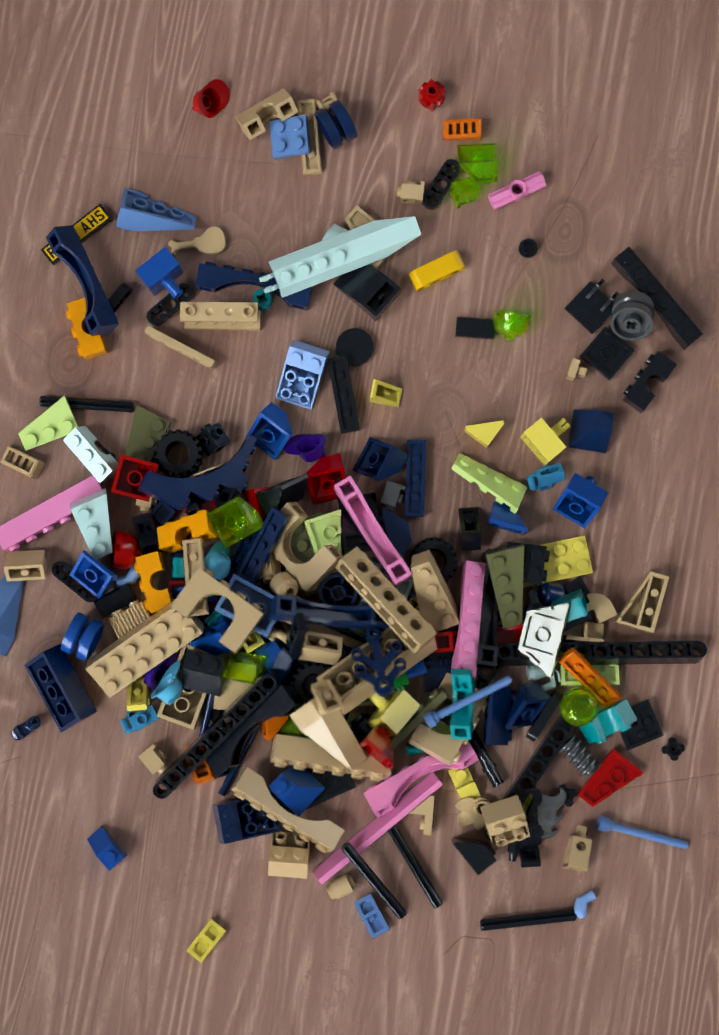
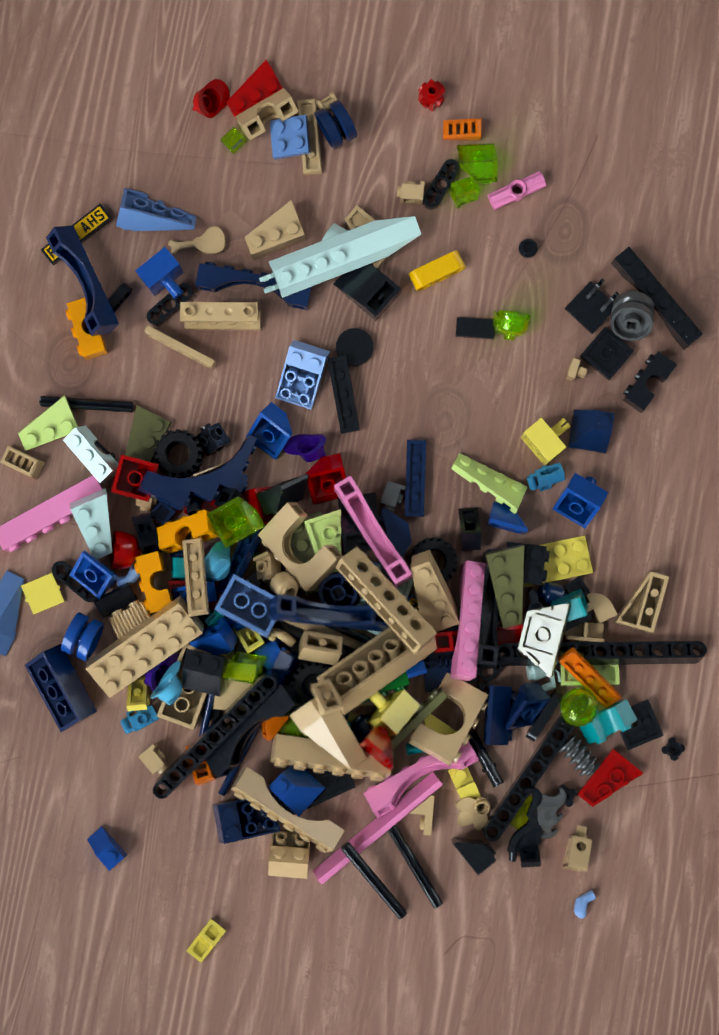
(25, 565): tan brick -> none
(25, 728): dark blue piece -> none
(42, 593): none -> light yellow piece
(204, 585): tan arch -> none
(233, 140): none -> clear neon green tile
(255, 89): none -> red wing
(263, 545): dark blue plate -> none
(264, 302): teal wheel -> none
(276, 232): none -> tan wedge
(297, 635): black plate -> none
(340, 886): tan brick -> none
(371, 916): medium blue slope -> none
(379, 460): dark blue slope -> none
(379, 664): dark blue plant -> none
(385, 394): light yellow slope -> none
(433, 718): medium blue piece -> none
(462, 719): teal arch -> none
(484, 432): light yellow slope -> none
(505, 821): tan slope -> none
(528, 919): black axle -> none
(605, 824): medium blue piece -> none

